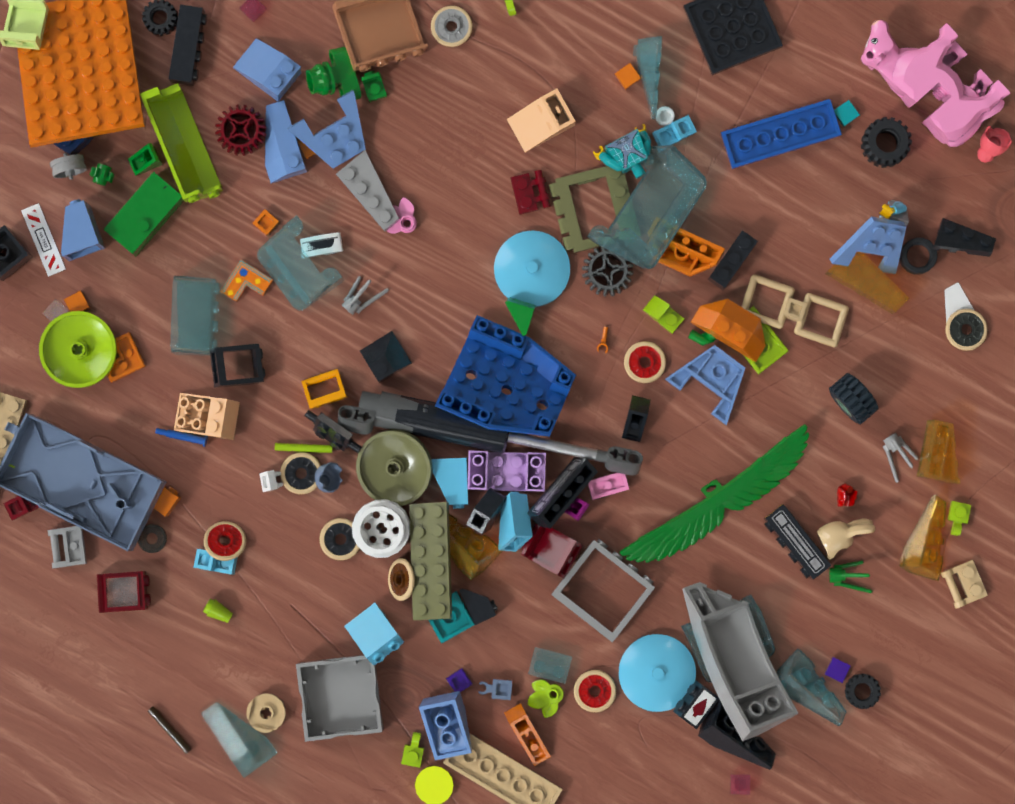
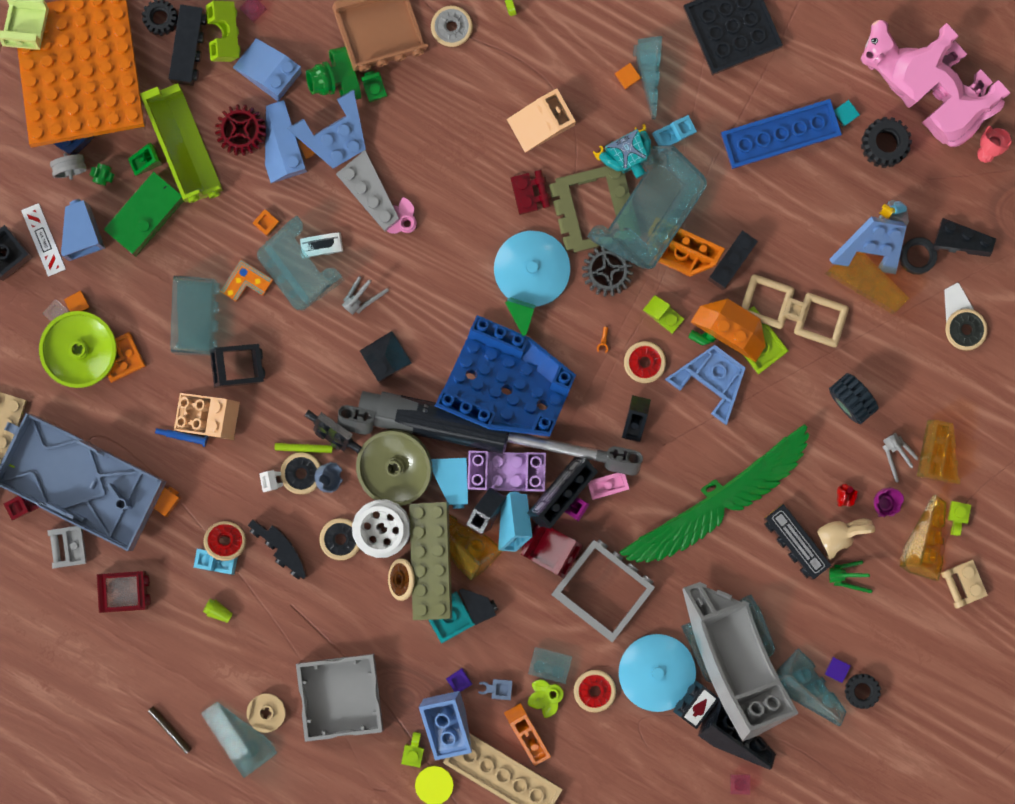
(161, 541): clear smoke piece -> none
(224, 16): none -> lime arch
(286, 553): none -> black slope
(327, 399): light orange tile -> none
(374, 634): medium azure panel -> none
(665, 116): white tile -> none
(888, 502): none -> magenta hair

